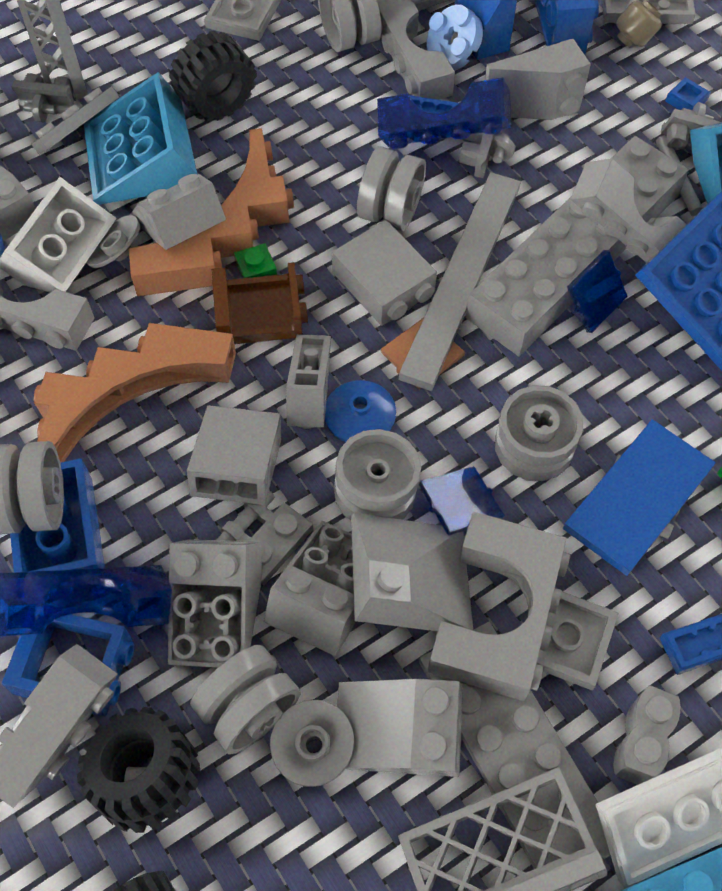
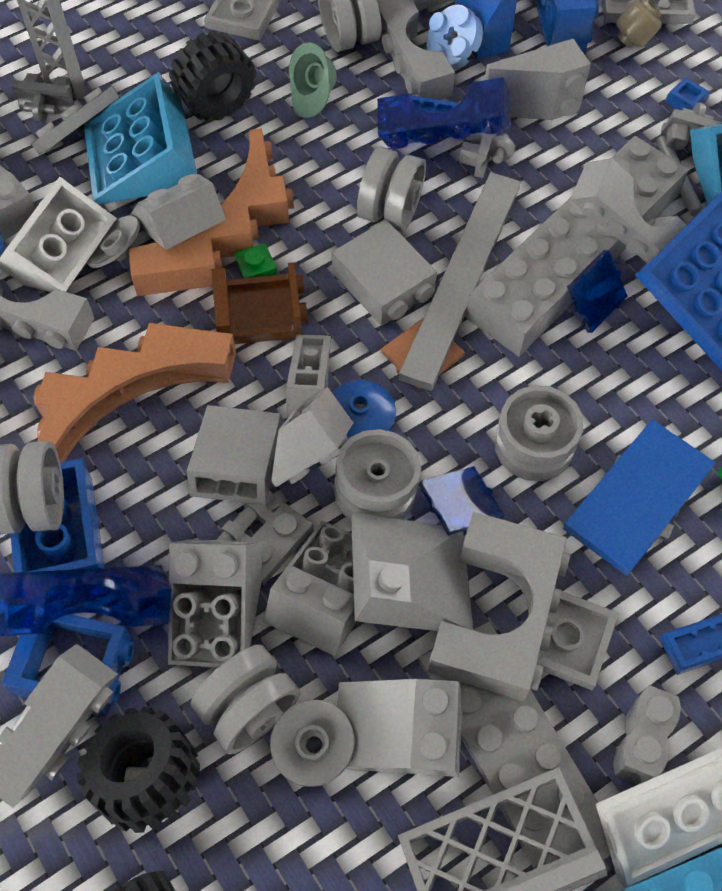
(310, 436): none -> light grey slope
(311, 79): none -> sand green piece

